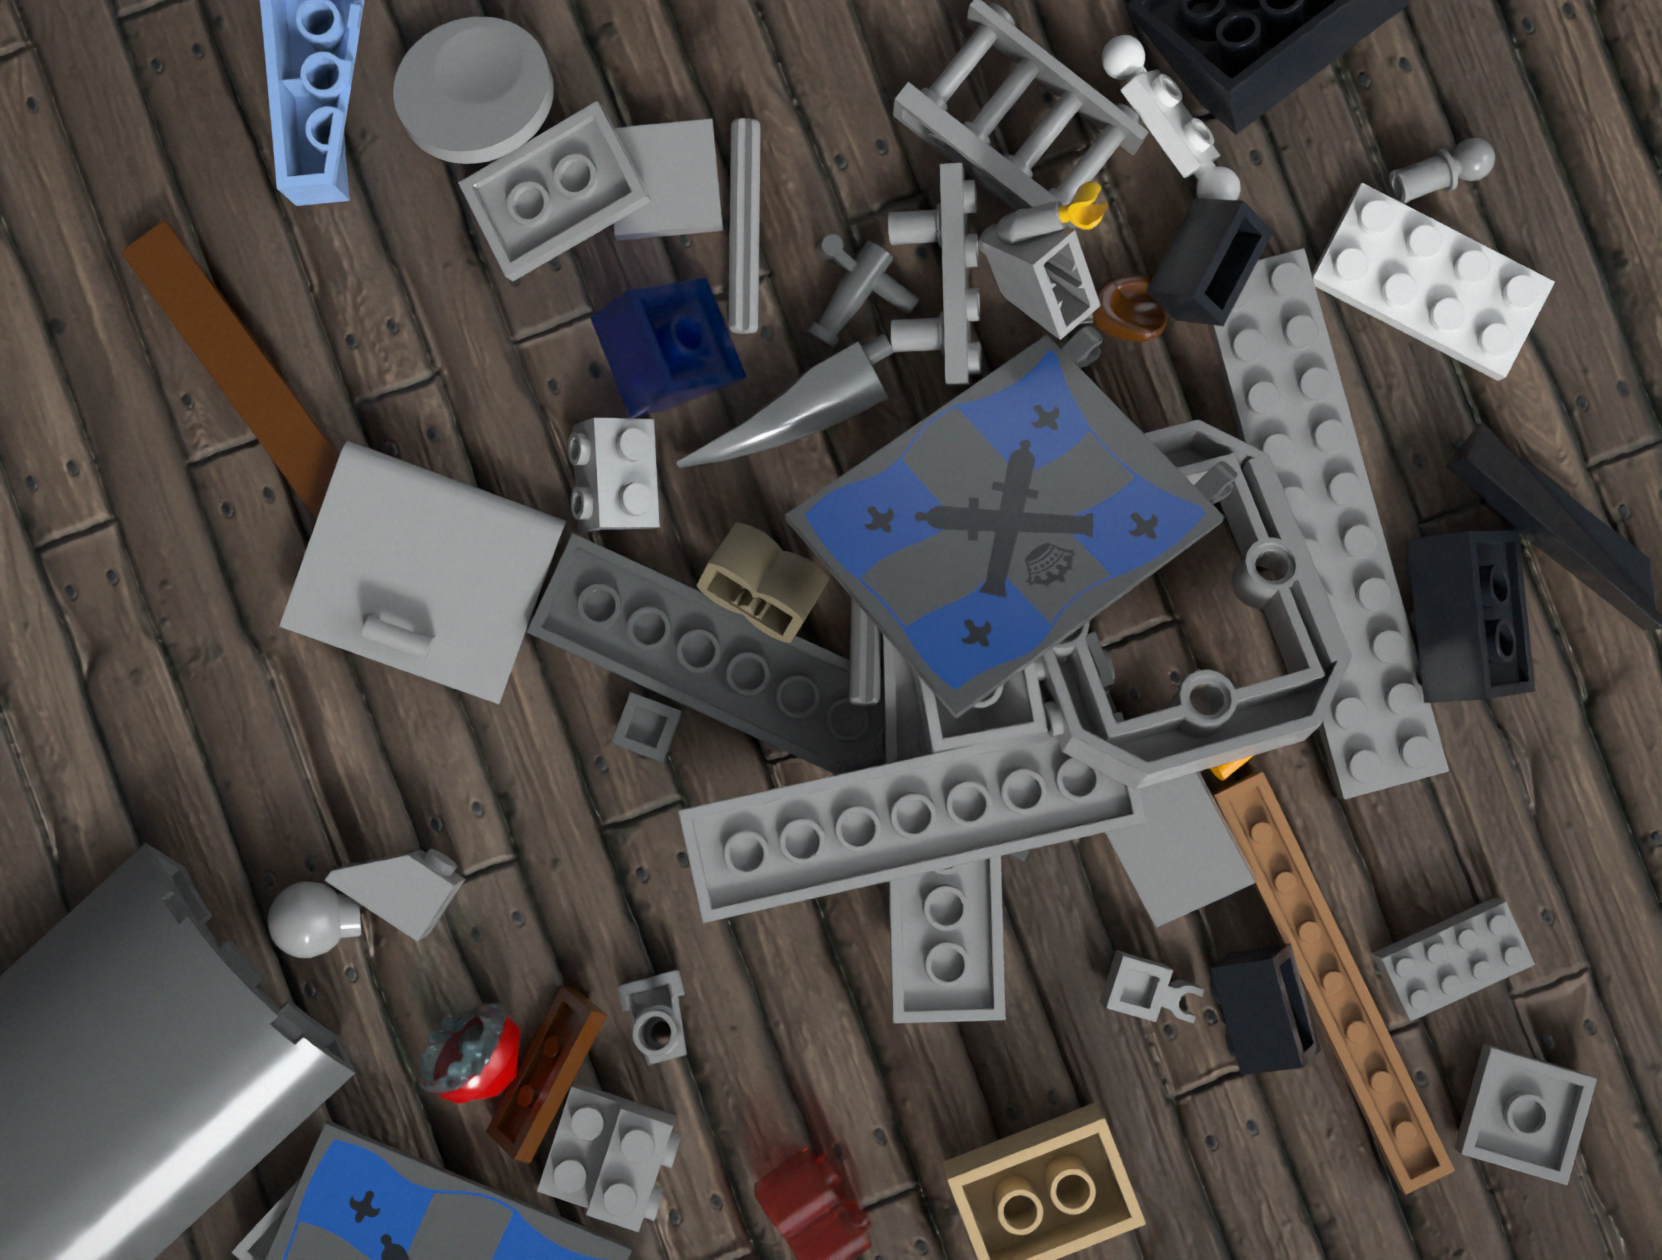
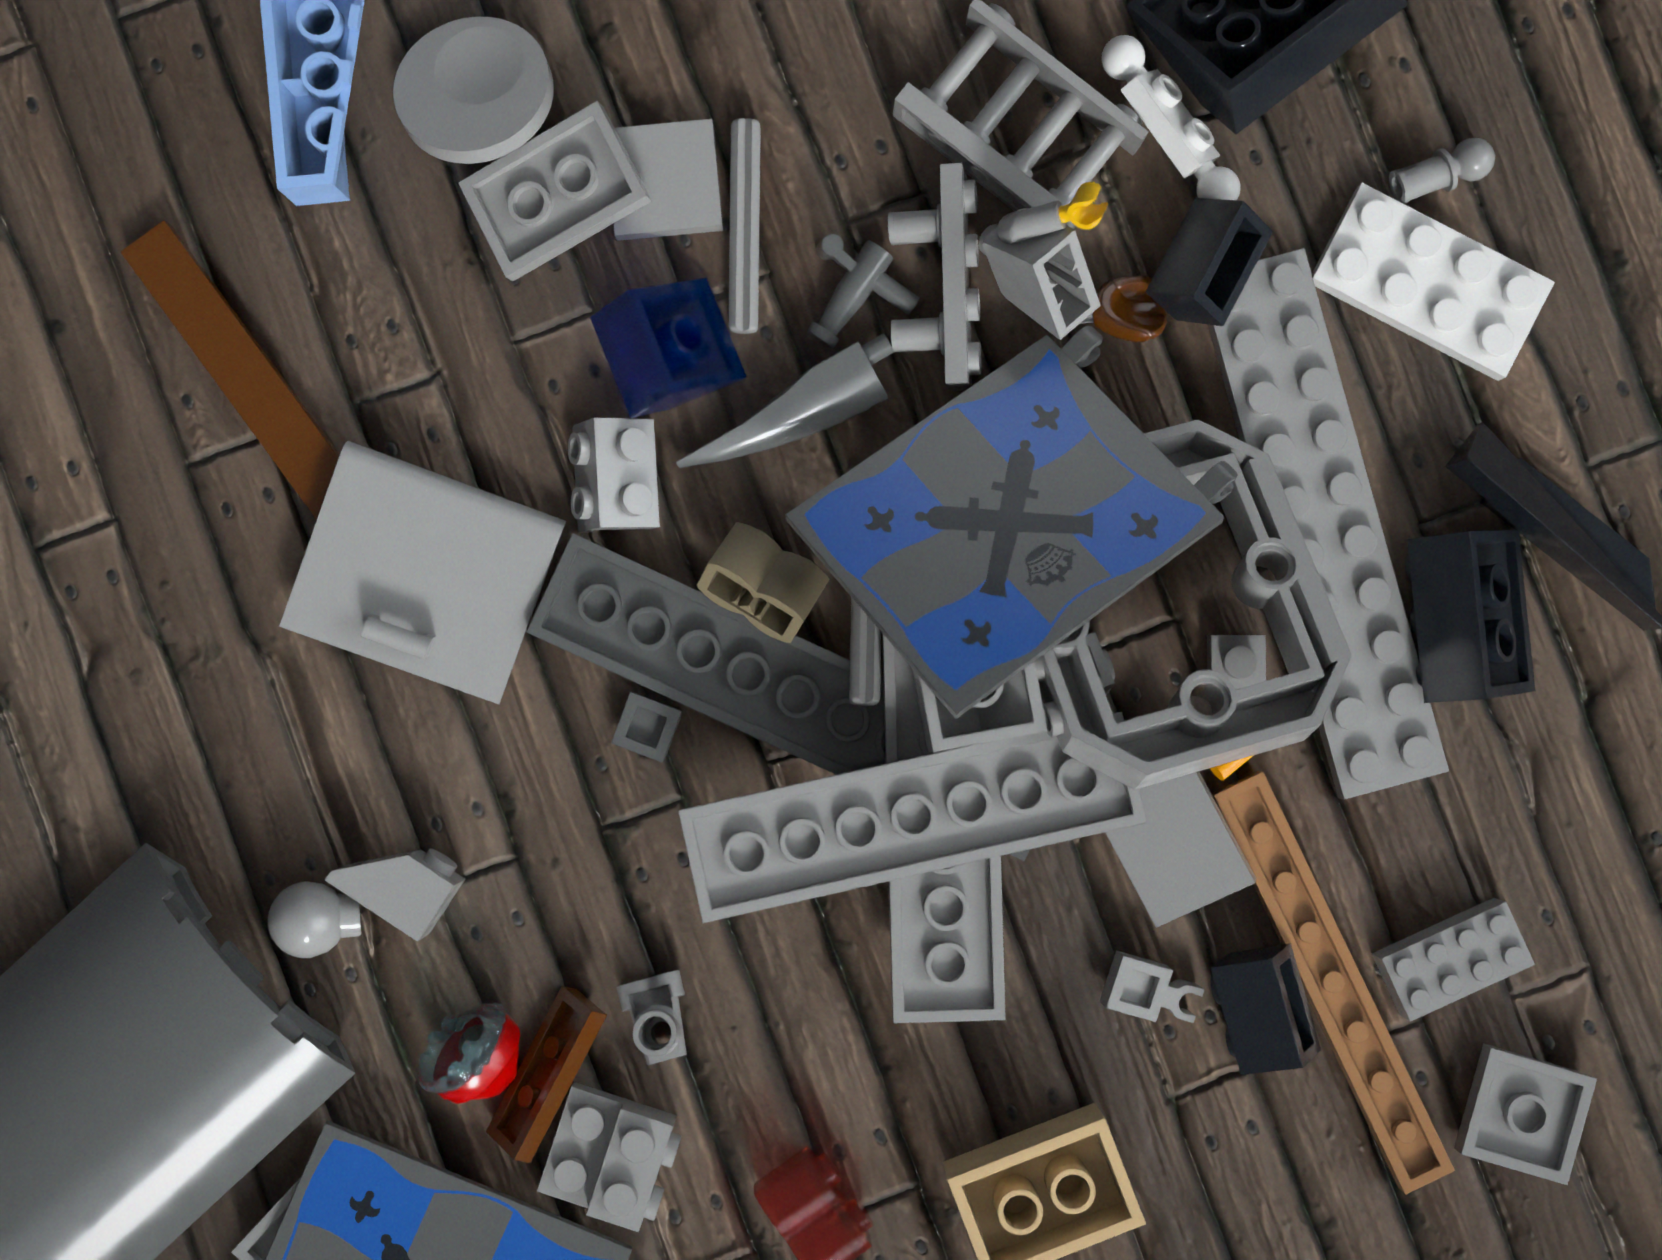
(1238, 658): none -> light grey plate

